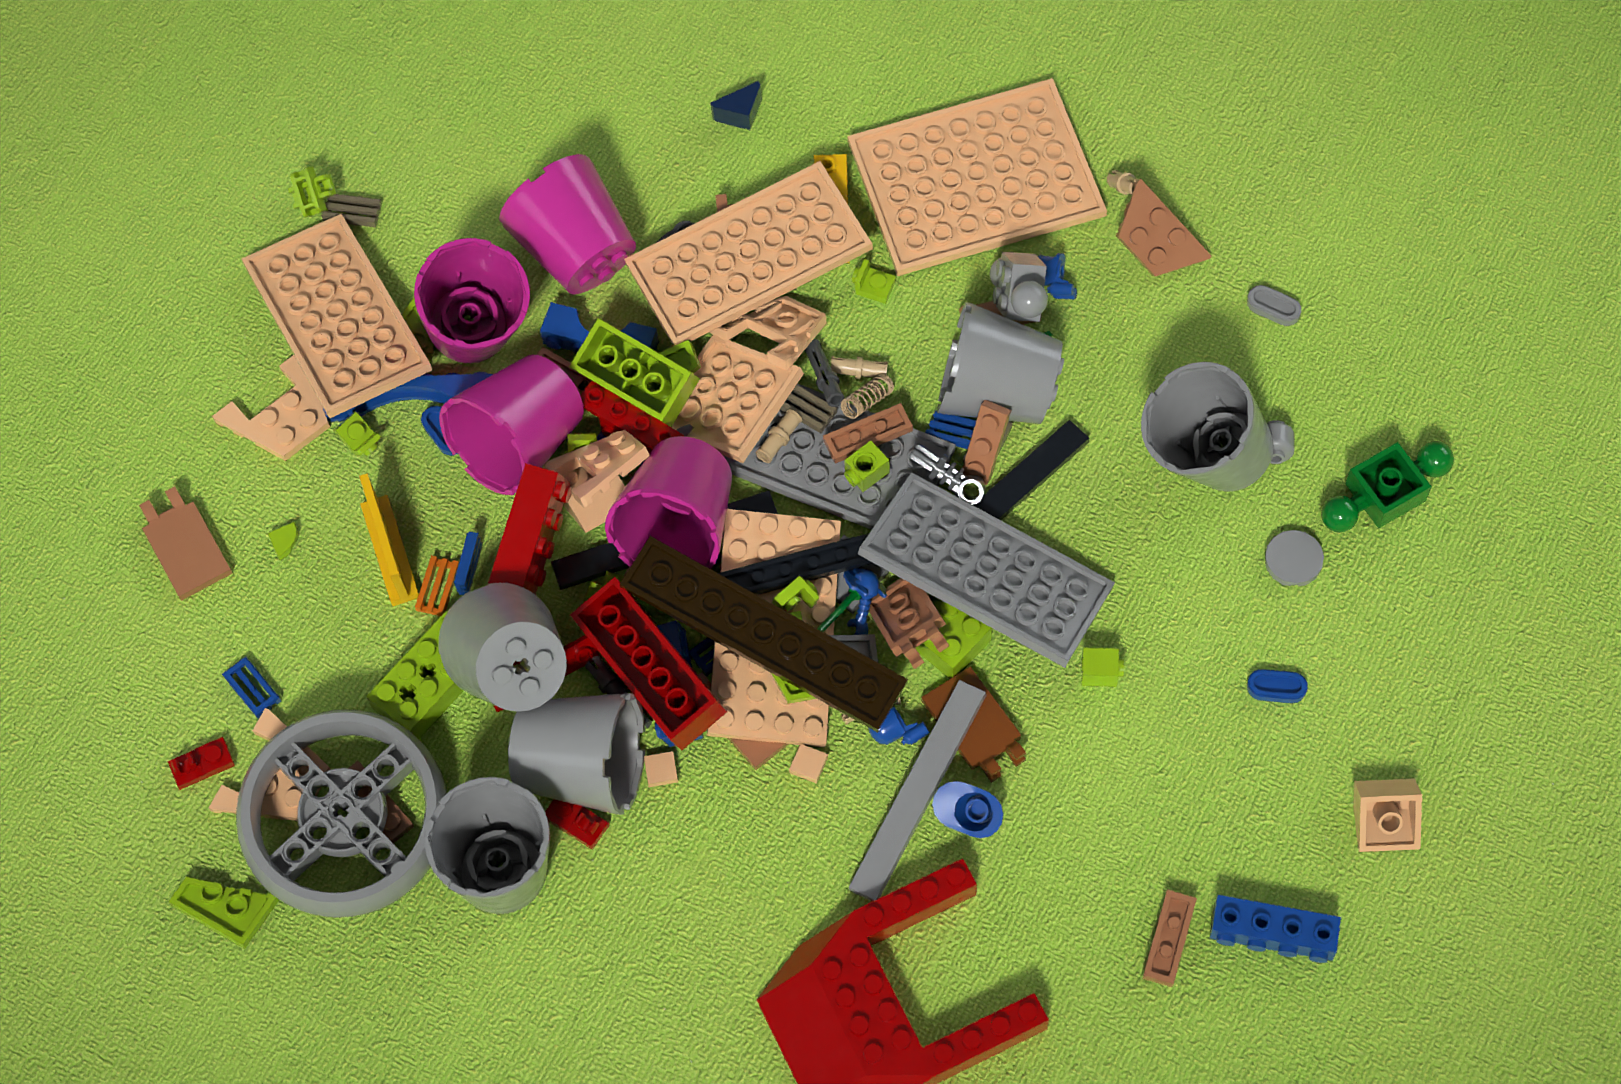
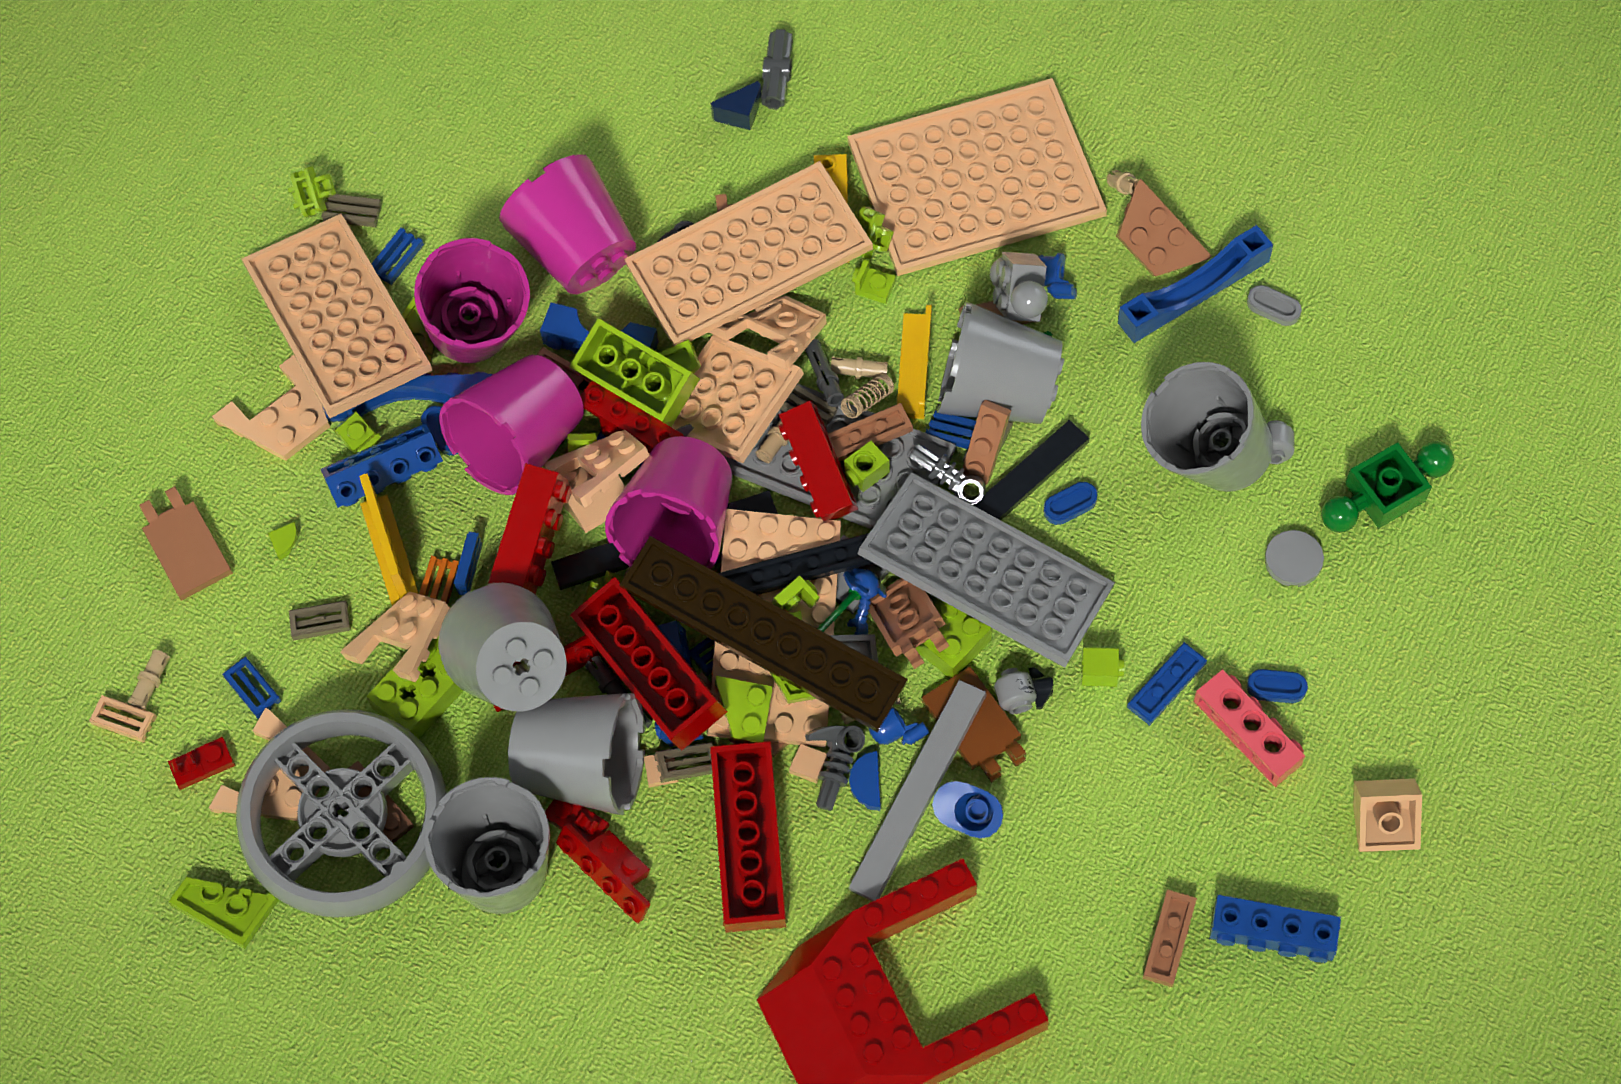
(144, 726): none -> light nougat tile
(149, 679): none -> tan pin
(316, 621): none -> dark tan tile
(385, 464): none -> blue brick
(393, 252): none -> blue tile
(407, 625): none -> light nougat wing
(610, 867): none -> red bracket
(663, 767): none -> dark tan tile
(746, 708): none -> lime wing
(748, 837): none -> red brick
(777, 69): none -> dark grey piece
(817, 461): none -> red brick
(839, 758): none -> dark grey piece
(865, 781): none -> blue tile
(875, 229): none -> lime piece
(914, 363): none -> yellow panel
(1015, 691): none -> light grey head
(1043, 687): none -> black piece
(1070, 503): none -> blue tile
(1157, 308): none -> blue arch
(1167, 683): none -> blue tile
(1273, 765): none -> coral brick

